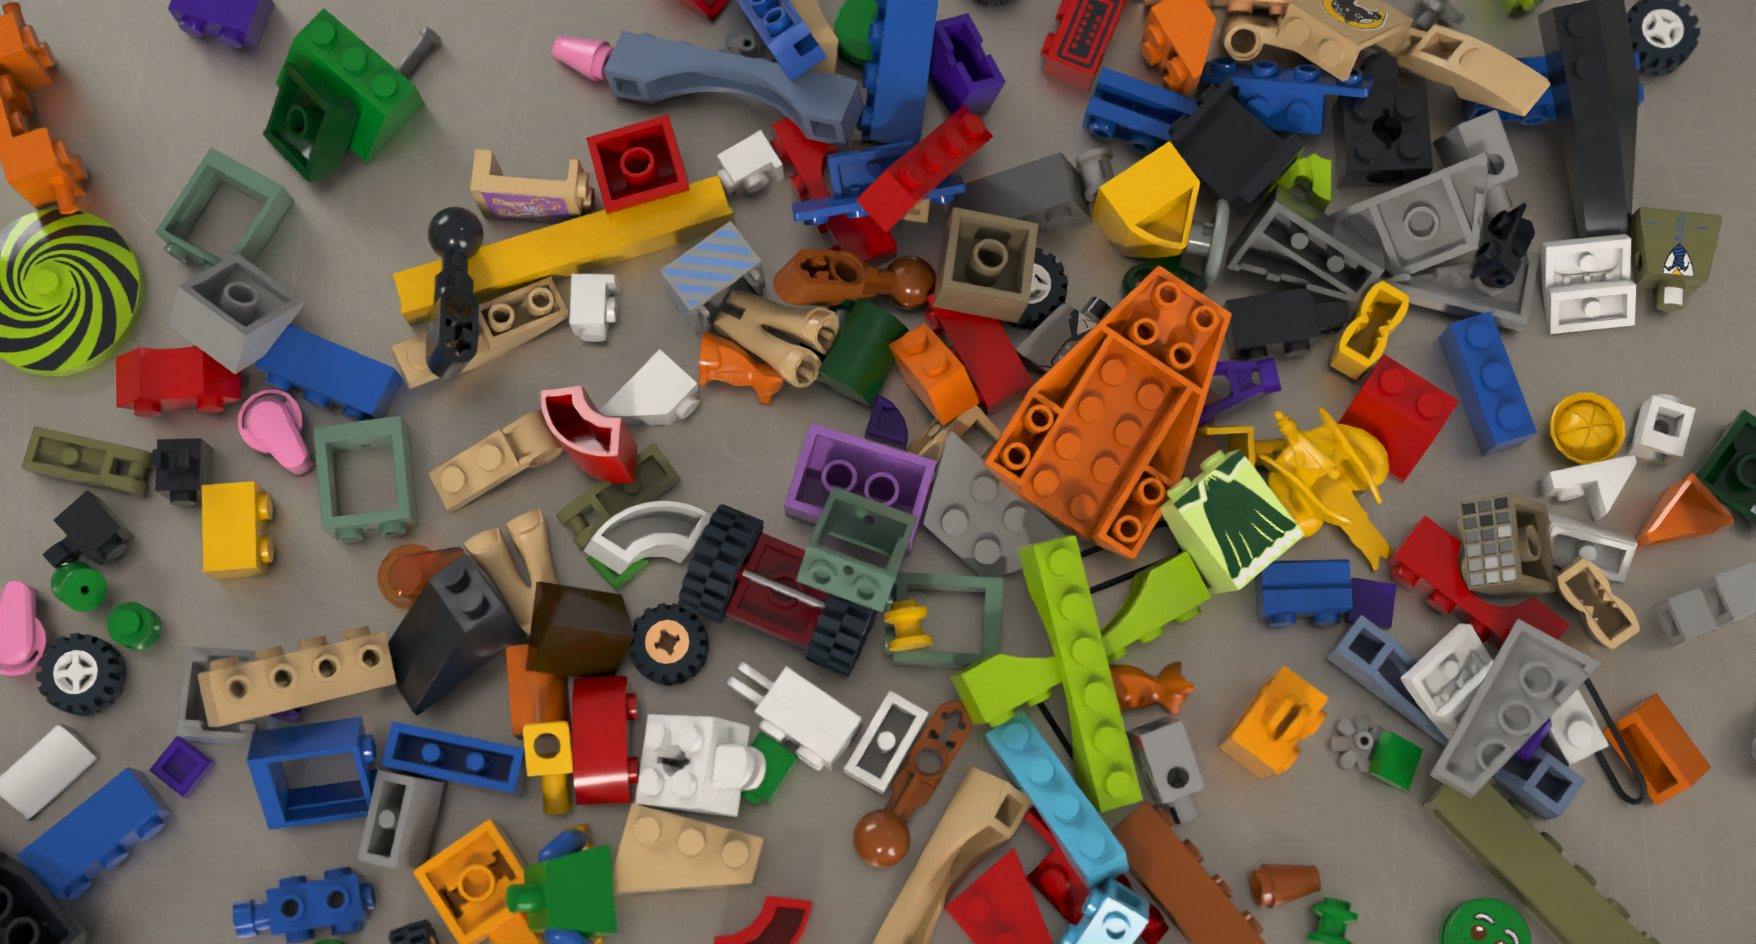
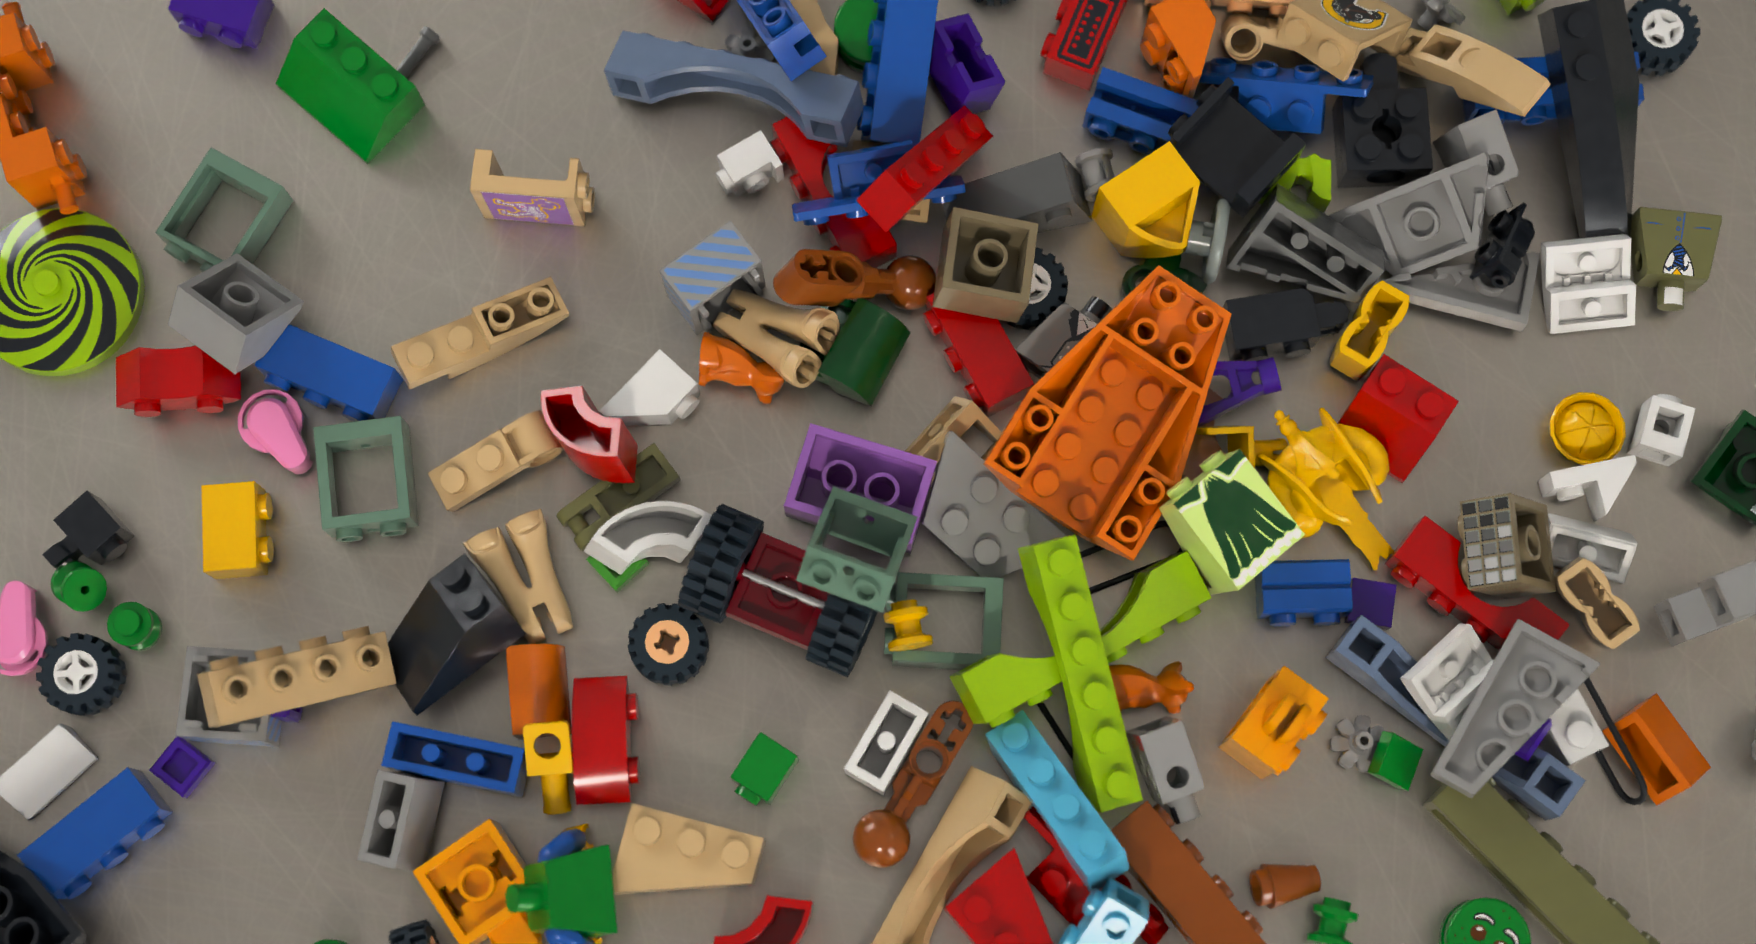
(86, 461): olive plate -> none
(182, 469): black brick -> none
(310, 124): dark green slope -> none
(312, 804): blue window -> none
(314, 907): blue brick -> none
(409, 568): clear orange piece -> none
(455, 237): black beam -> none
(575, 247): yellow tile -> none
(577, 632): dark brown slope -> none
(583, 55): bright pink cone -> none
(592, 306): white brick -> none
(638, 164): red slope -> none
(705, 765): white brick -> none
(801, 715): white brick -> none
(887, 424): dark purple tile -> none
(934, 373): orange brick -> none
(1487, 384): blue brick -> none
(1683, 513): orange slope -> none

